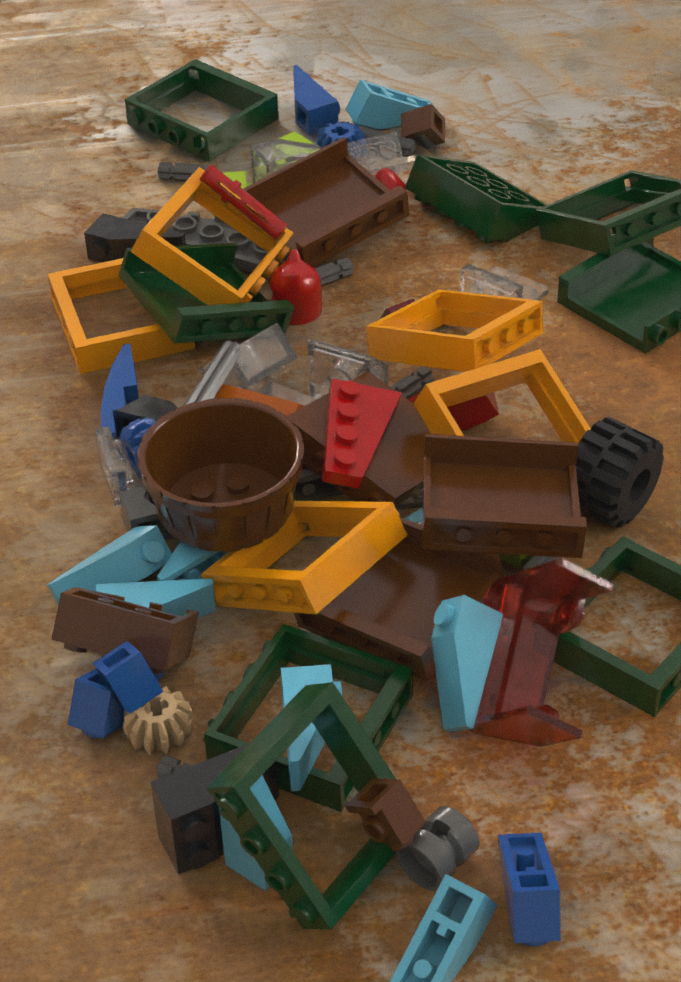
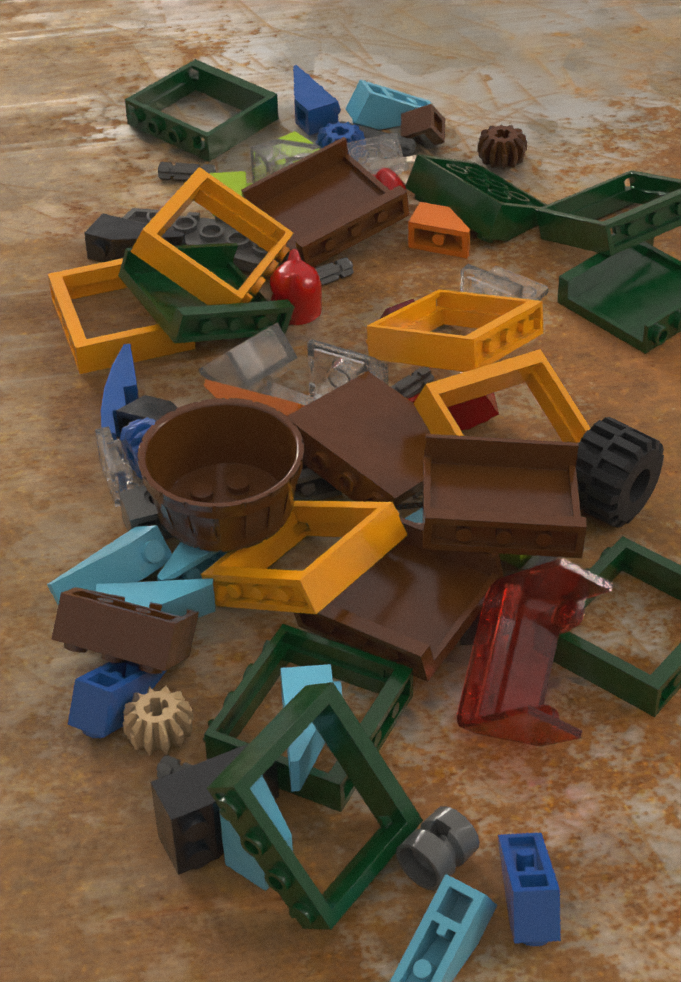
(128, 676): blue panel -> none
(213, 177): red pin -> none
(216, 372): axle -> none
(354, 429): red wing -> none
(387, 812): reddish brown brick -> none
(438, 231): none -> orange slope
(462, 654): medium azure slope -> none
(502, 146): none -> reddish brown gear

